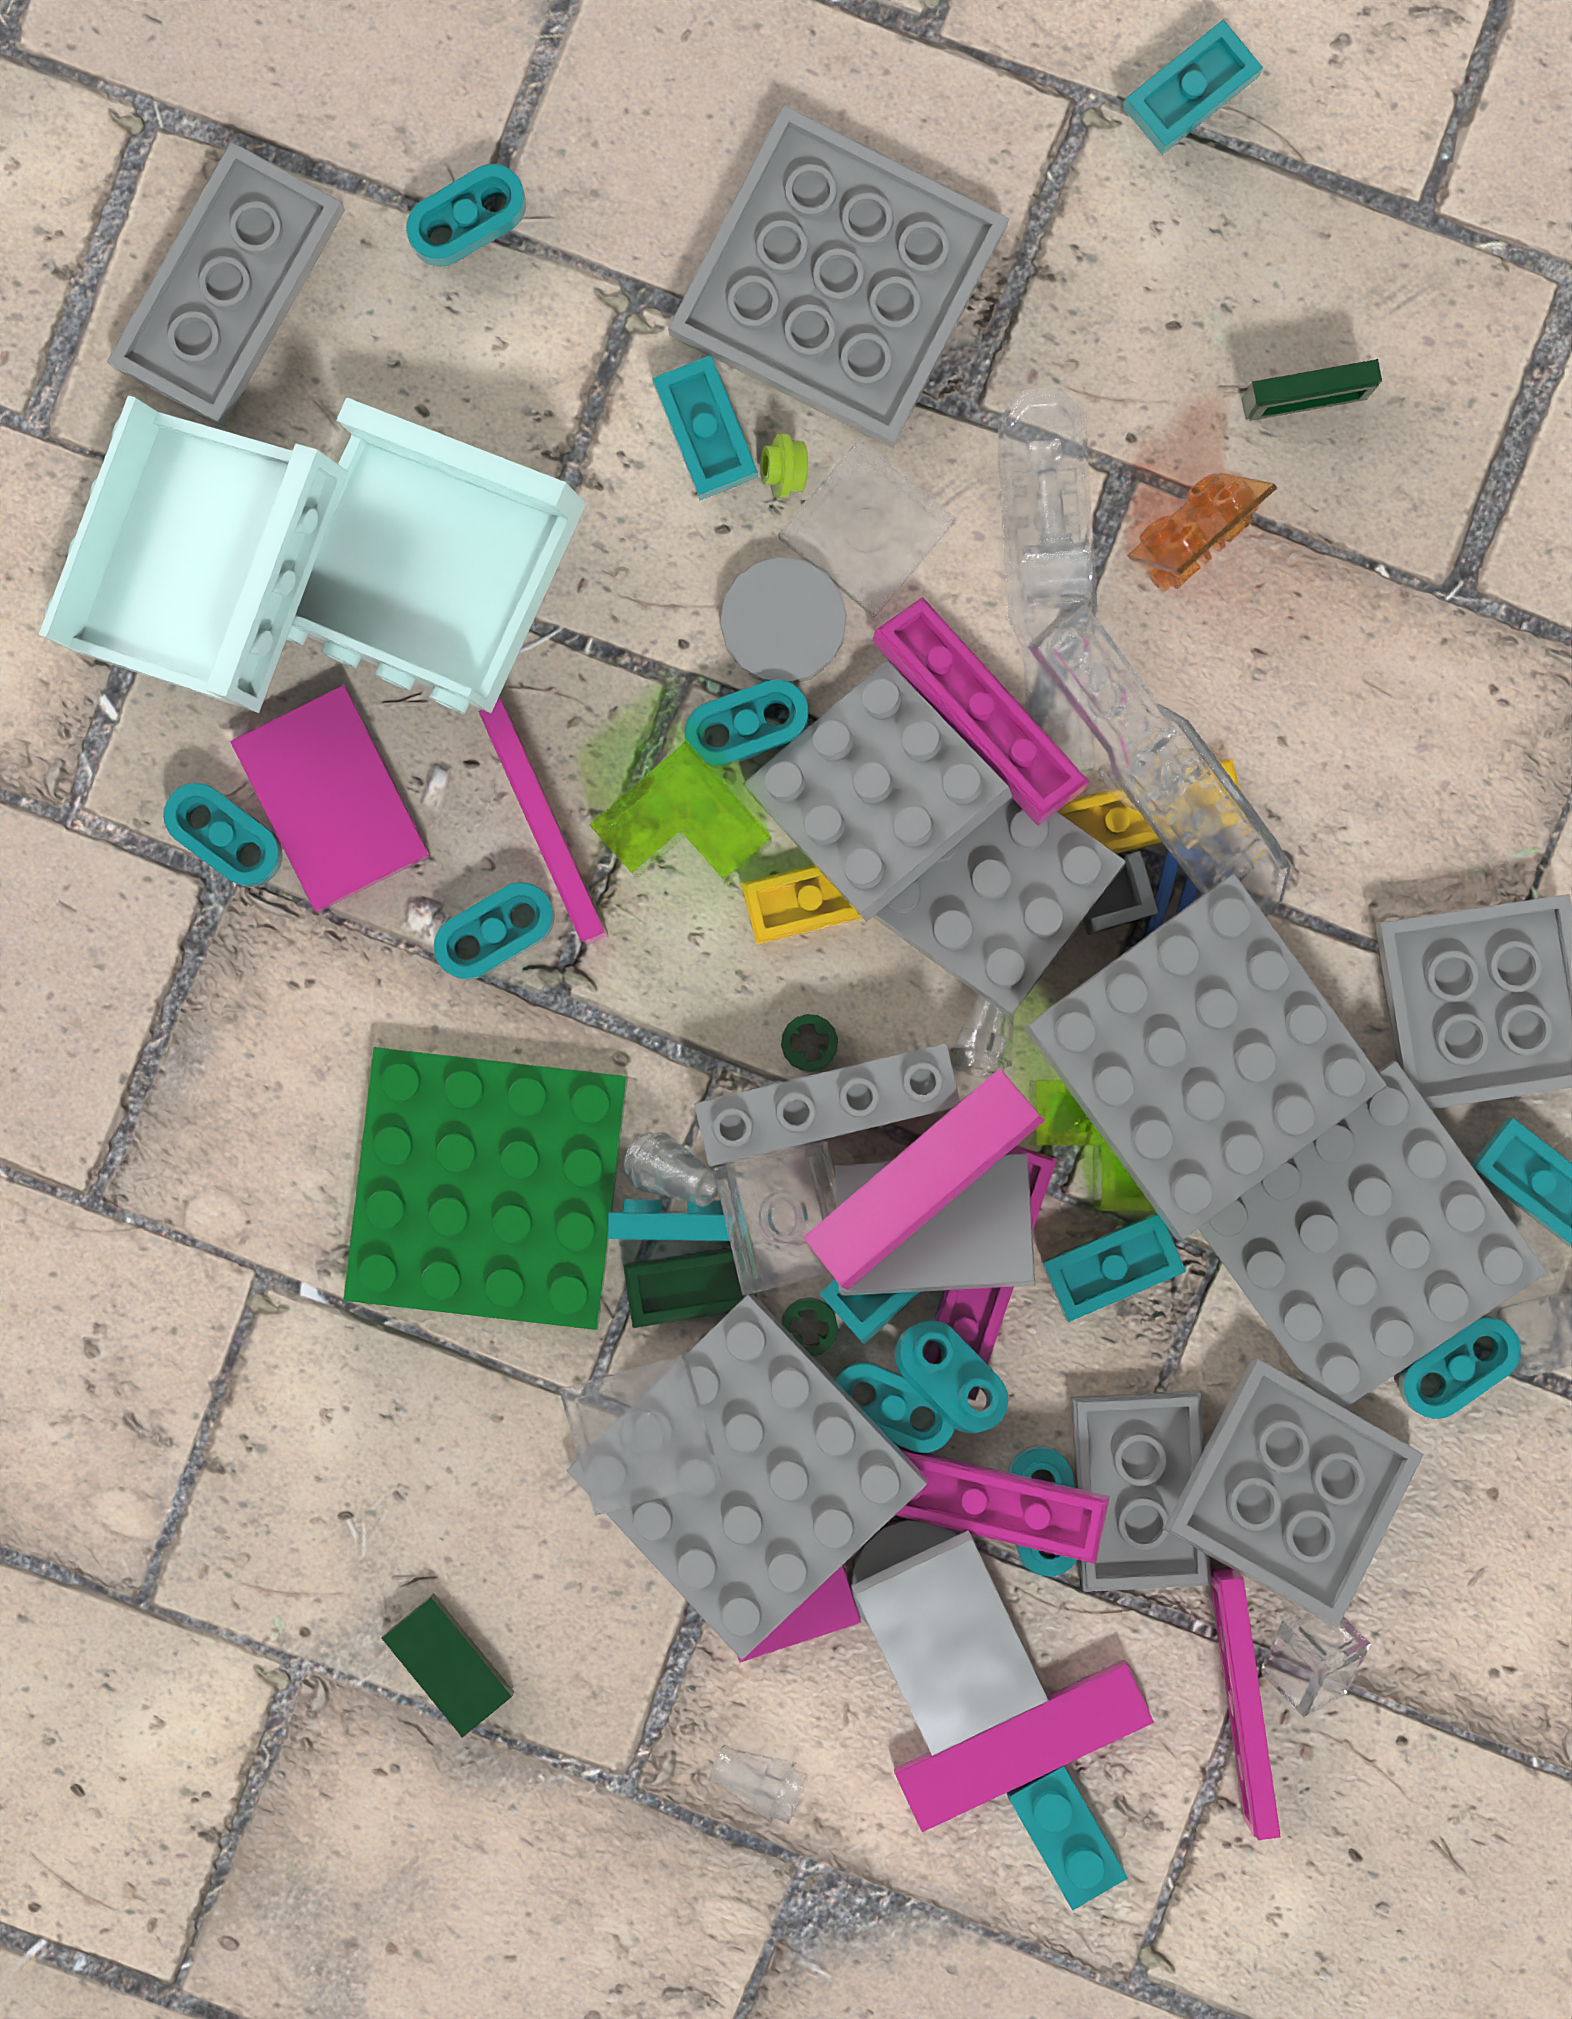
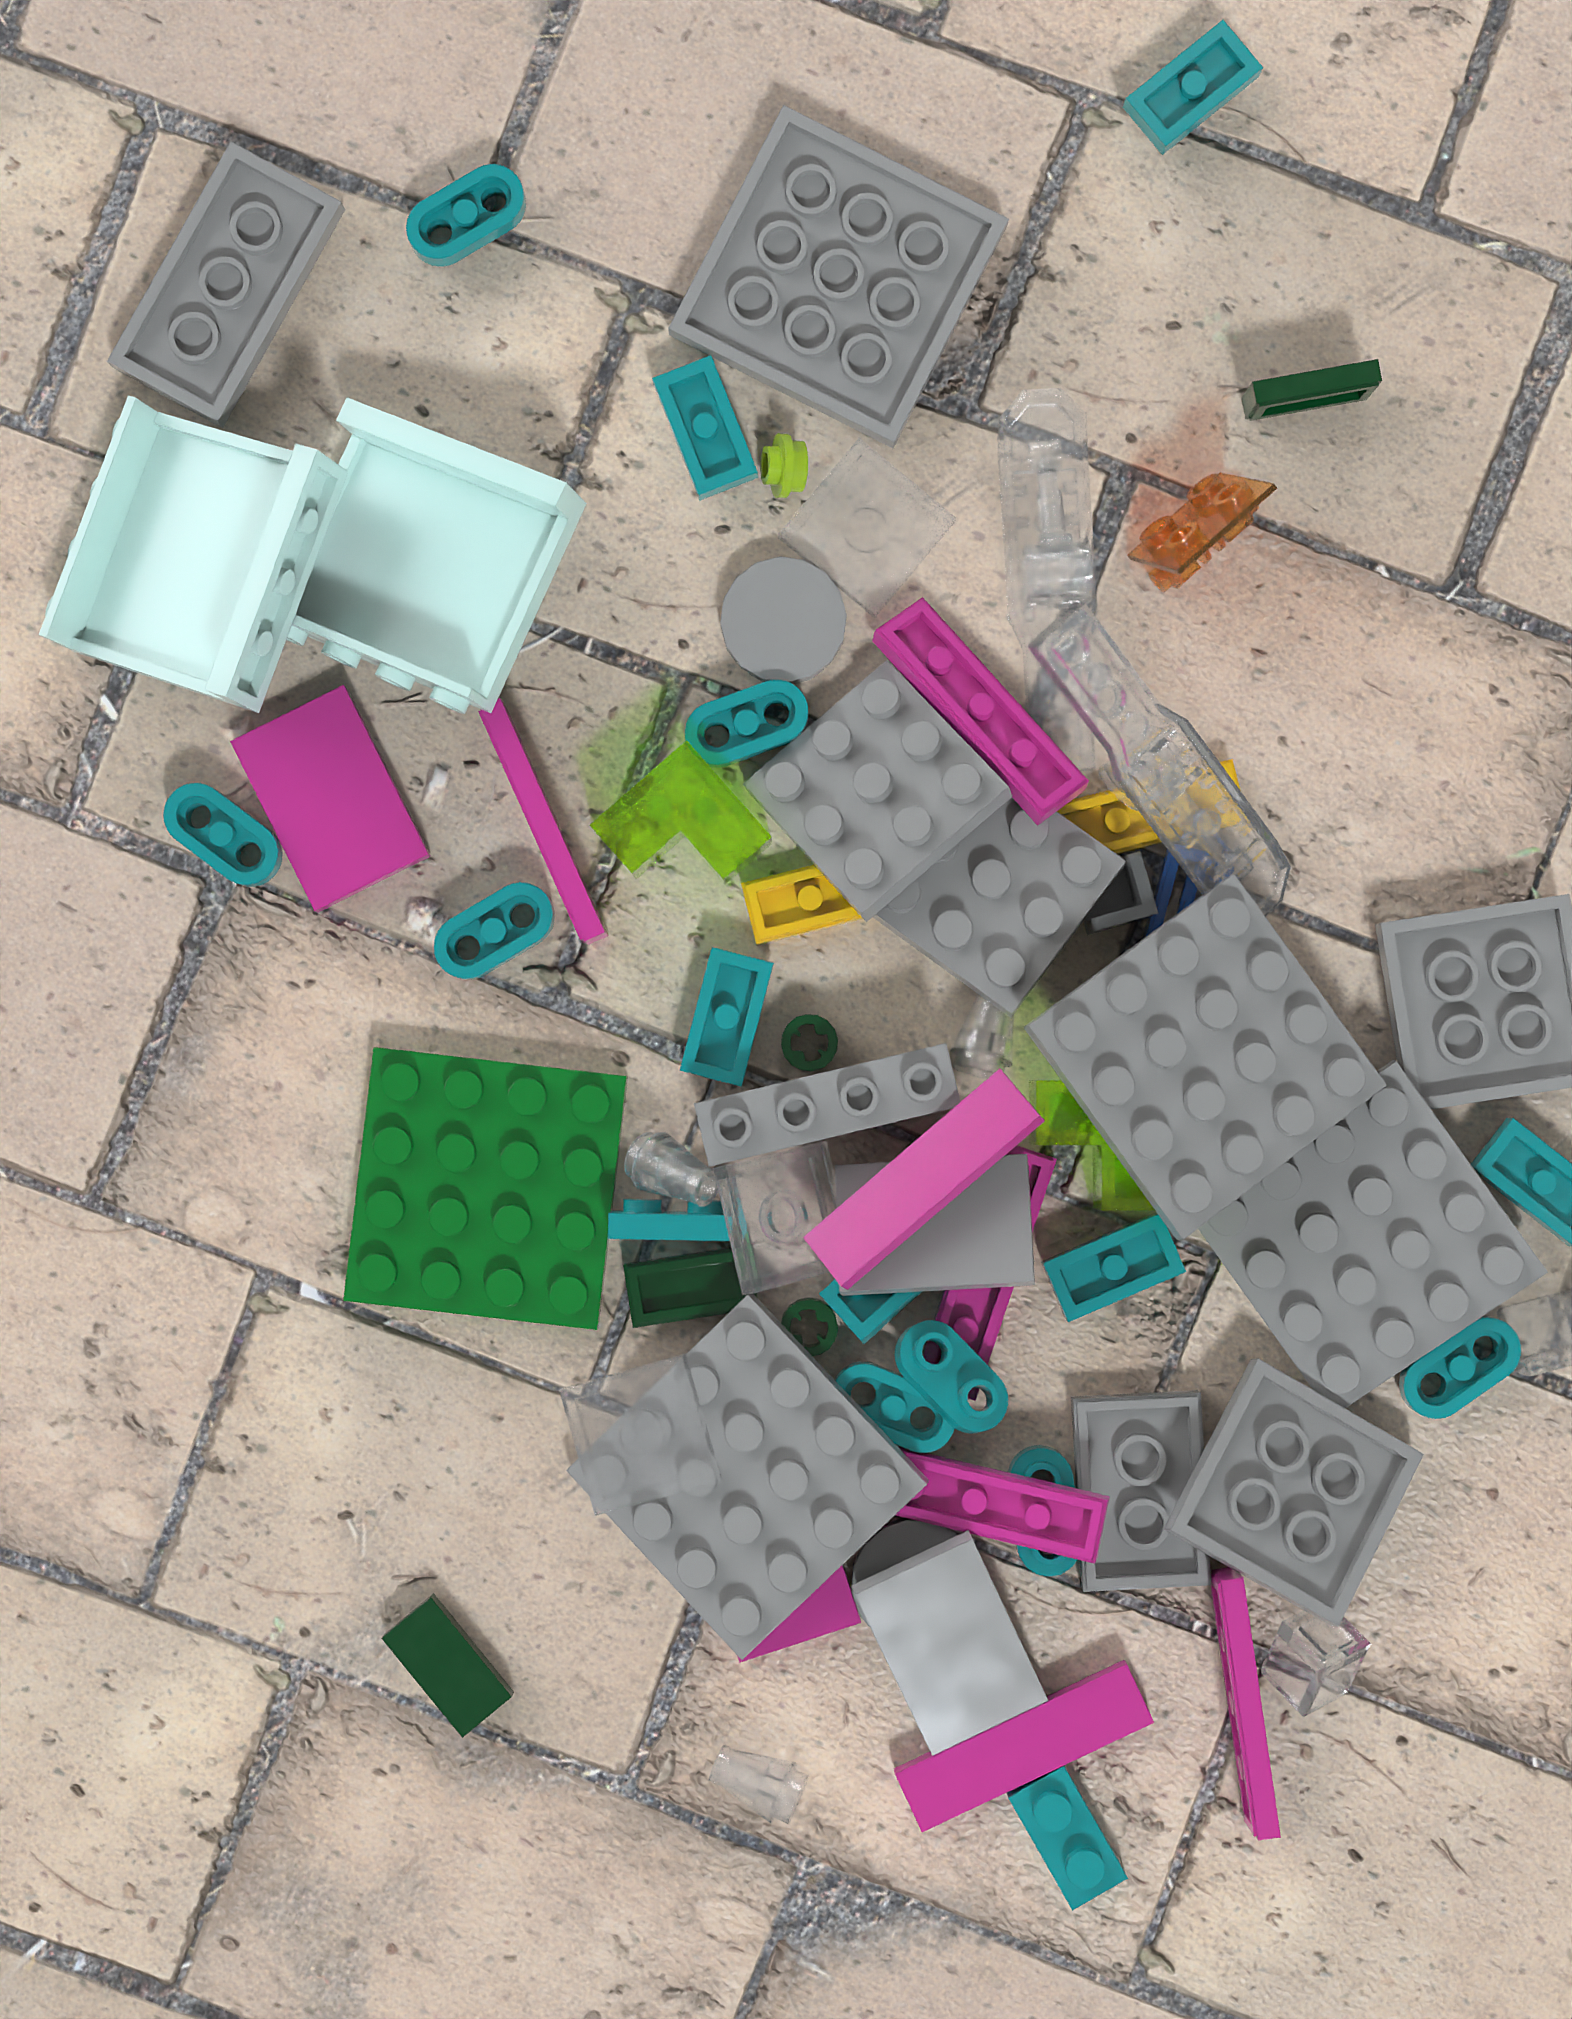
(726, 1016): none -> teal plate

